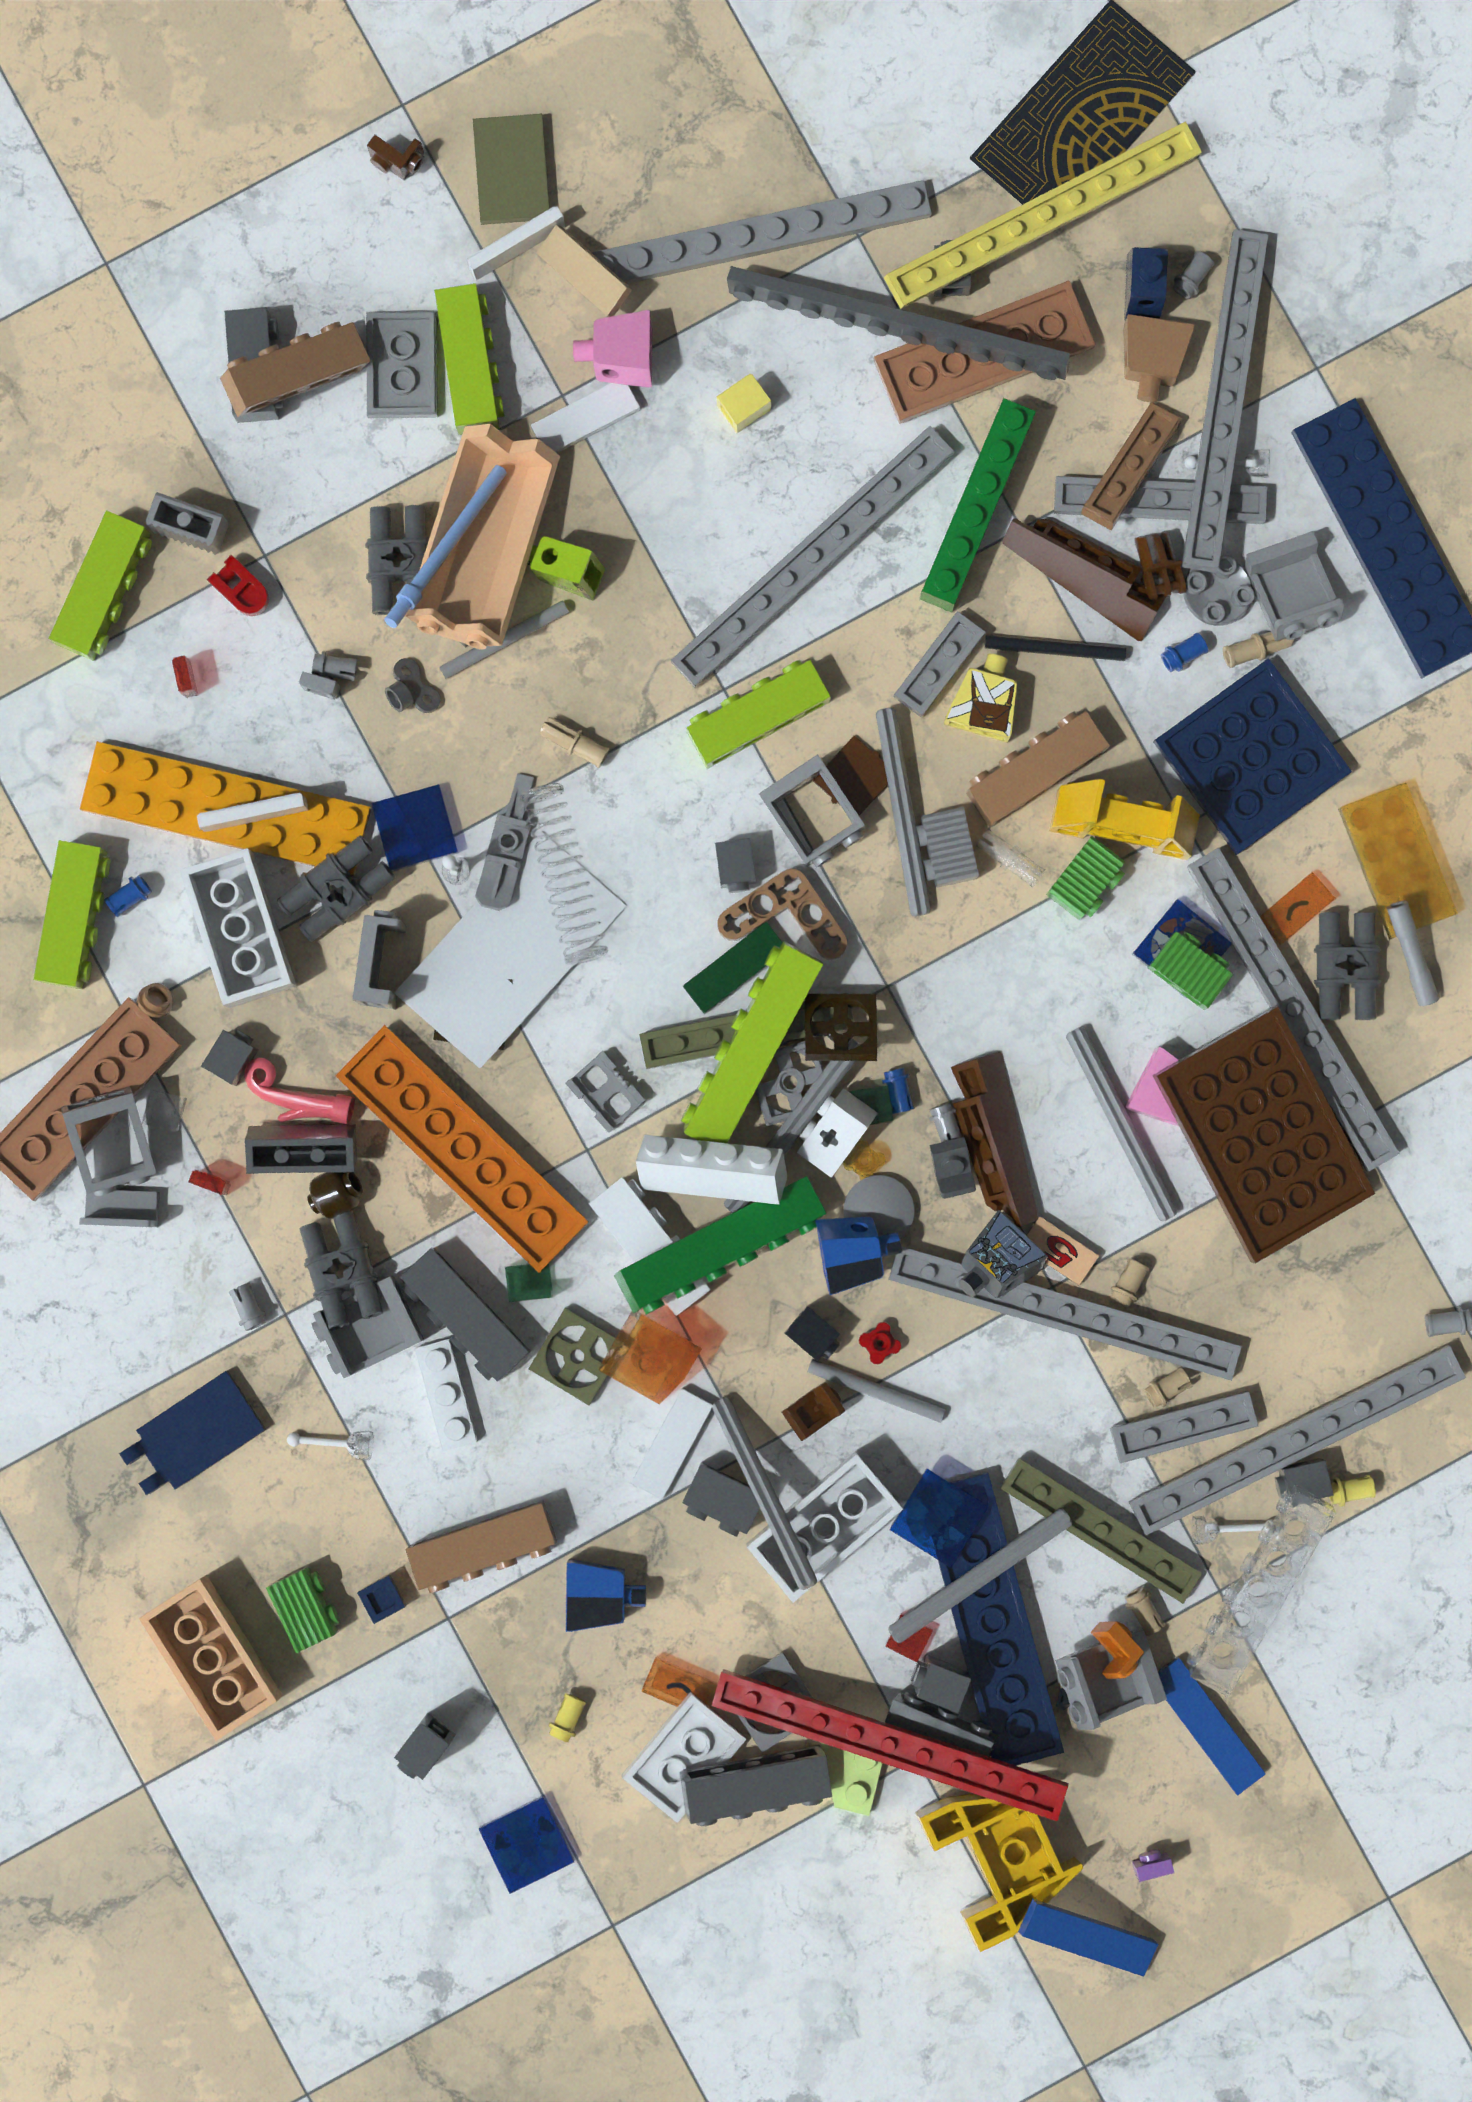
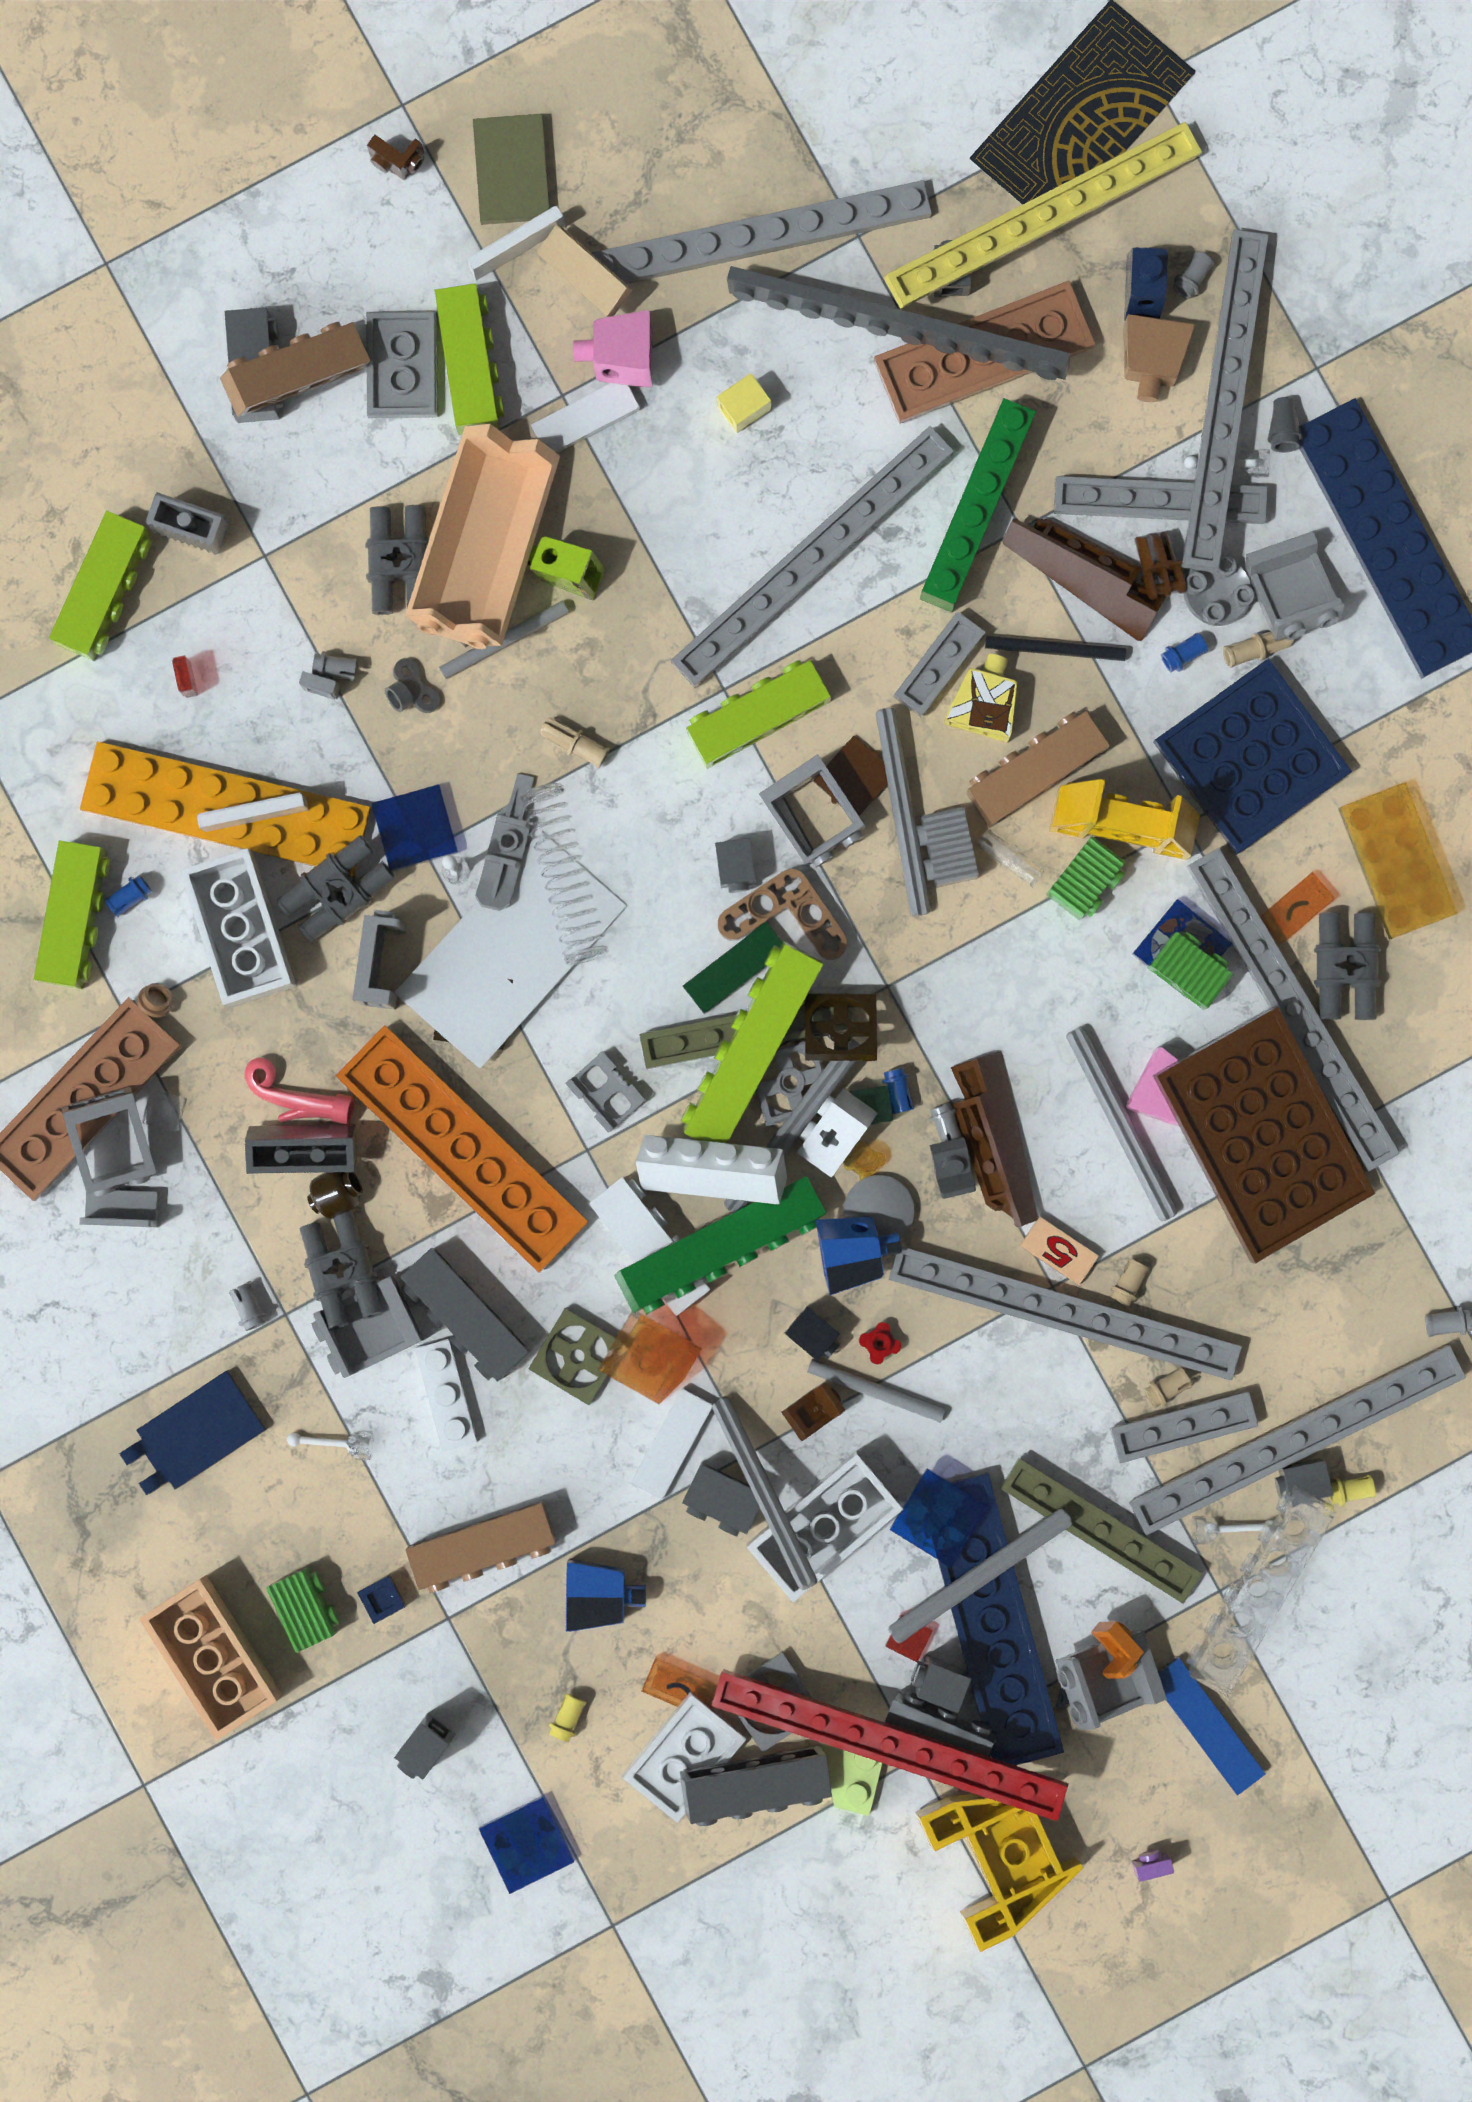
(210, 1182): clear red tile -> none
(230, 1056): dark grey brick -> none
(248, 595): red plate -> none
(411, 593): light blue bar -> none
(527, 1284): clear green panel -> none
(1000, 1259): torso -> none
(1088, 1937): blue tile -> none
(1131, 466): medium nougat tile -> none
(1144, 1610): tan pin -> none
(1284, 426): none -> dark grey cone
(1406, 933): light grey piece -> none

